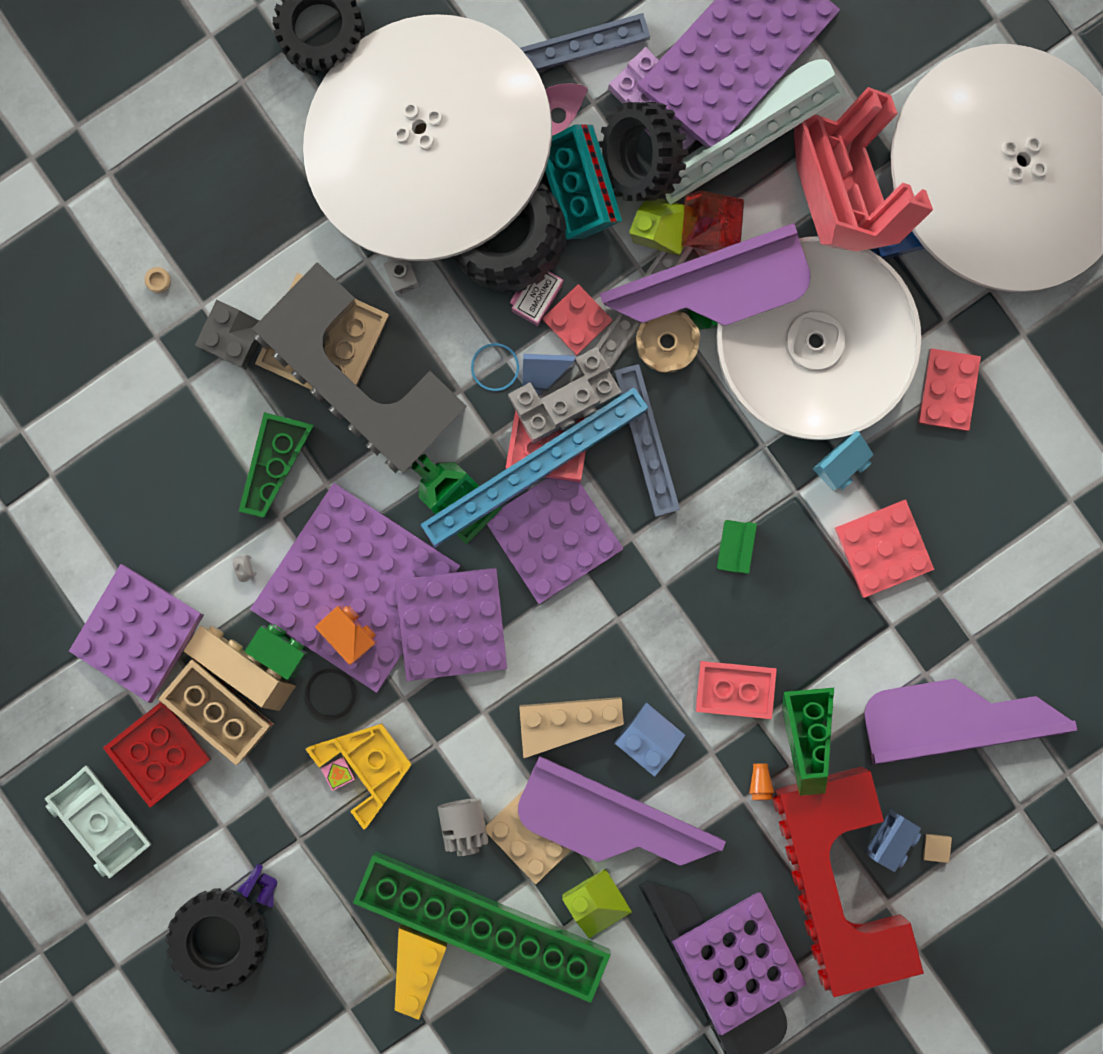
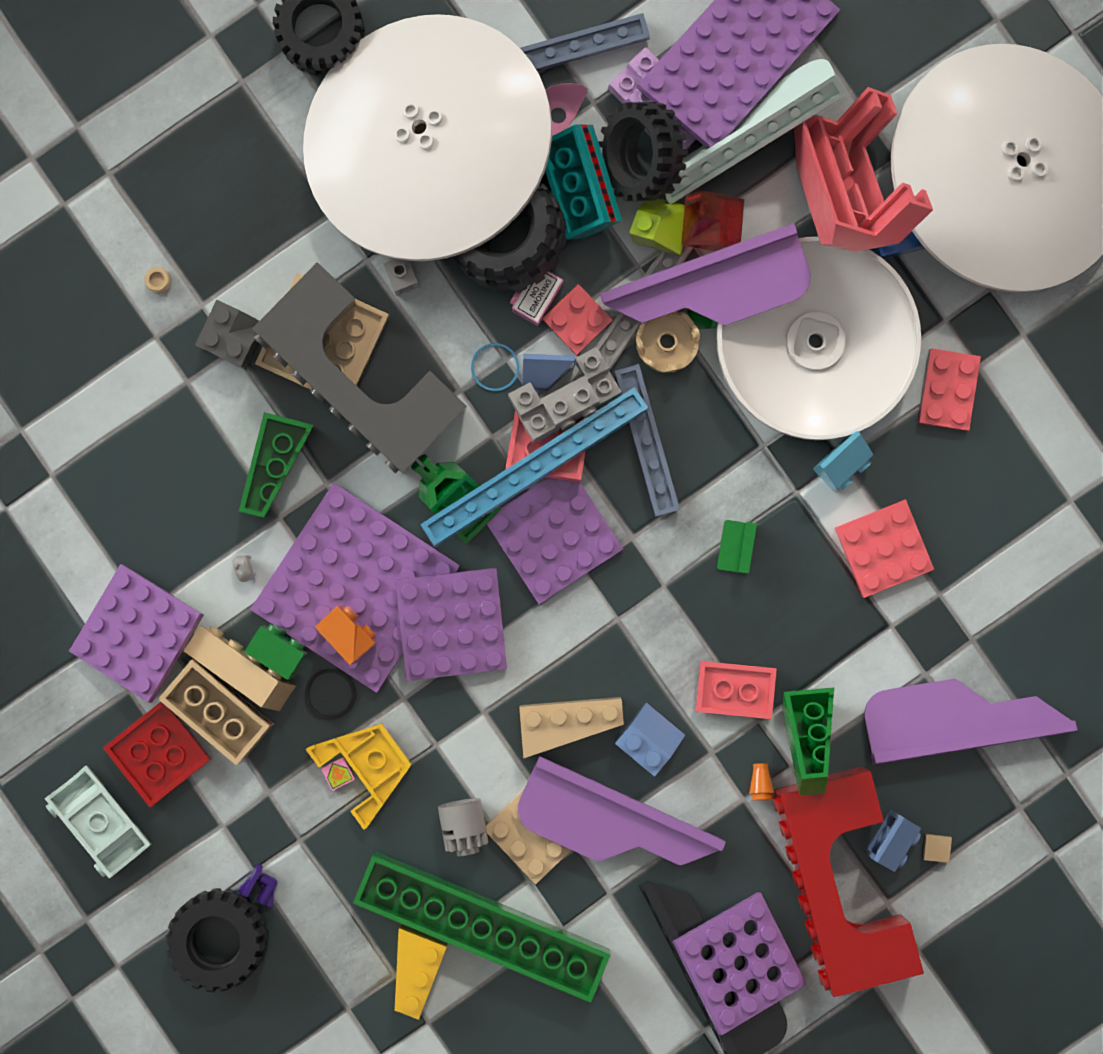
(596, 903): lime slope -> none

